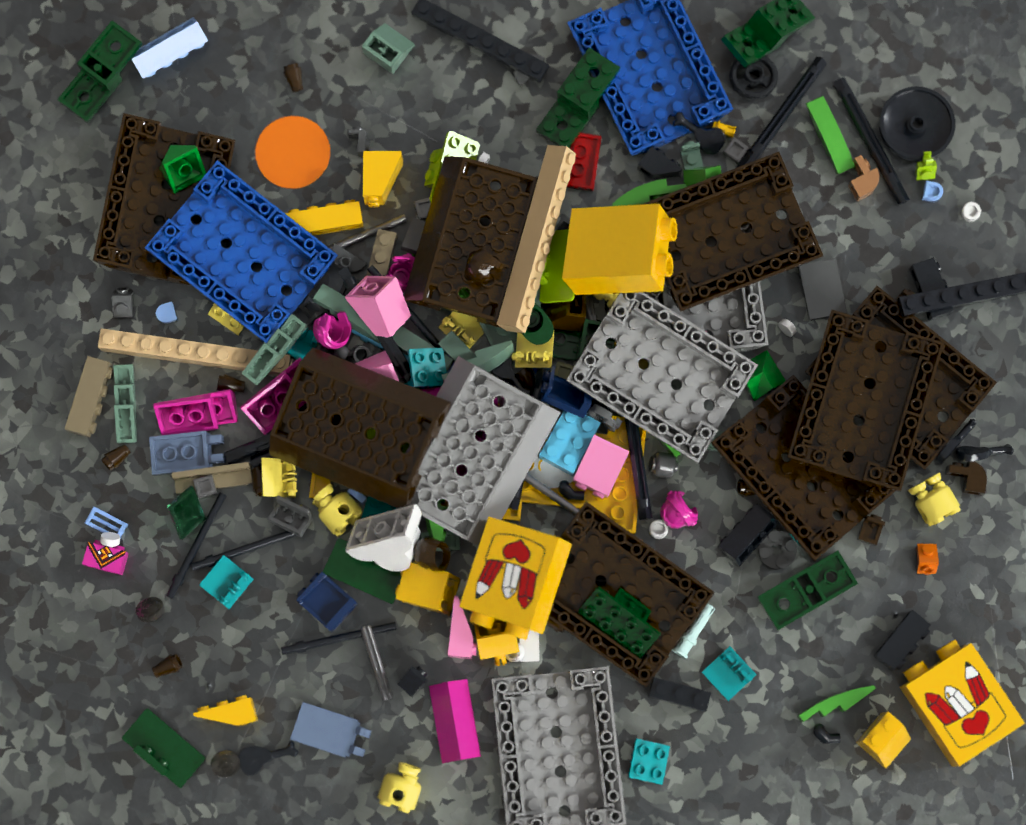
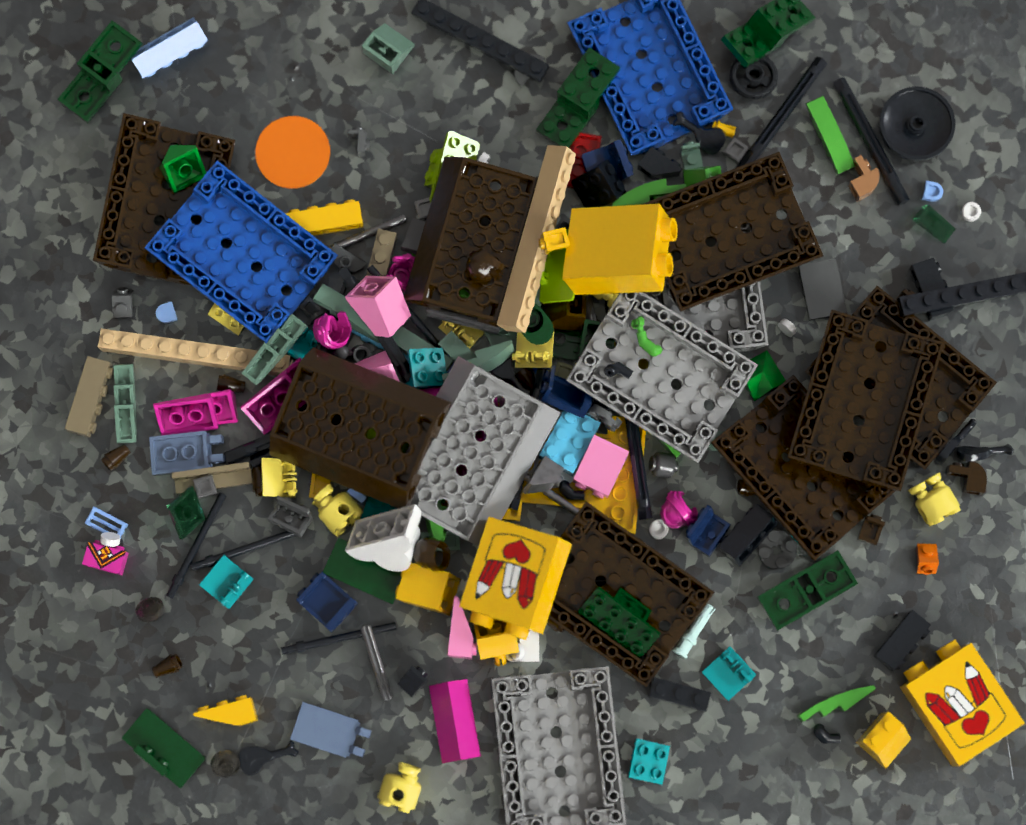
(294, 77): dark brown cone -> none
(379, 175): yellow slope -> none
(461, 319): none -> flat silver axle
(544, 477): none -> flat silver slope
(554, 240): none -> yellow bracket
(599, 186): none -> black bracket
(615, 154): none -> dark blue bracket
(617, 368): none -> black arm
(647, 345): none -> bright green arm
(707, 531): none -> dark blue bracket
(927, 168): lime plate -> none
(934, 223): none -> clear green slope

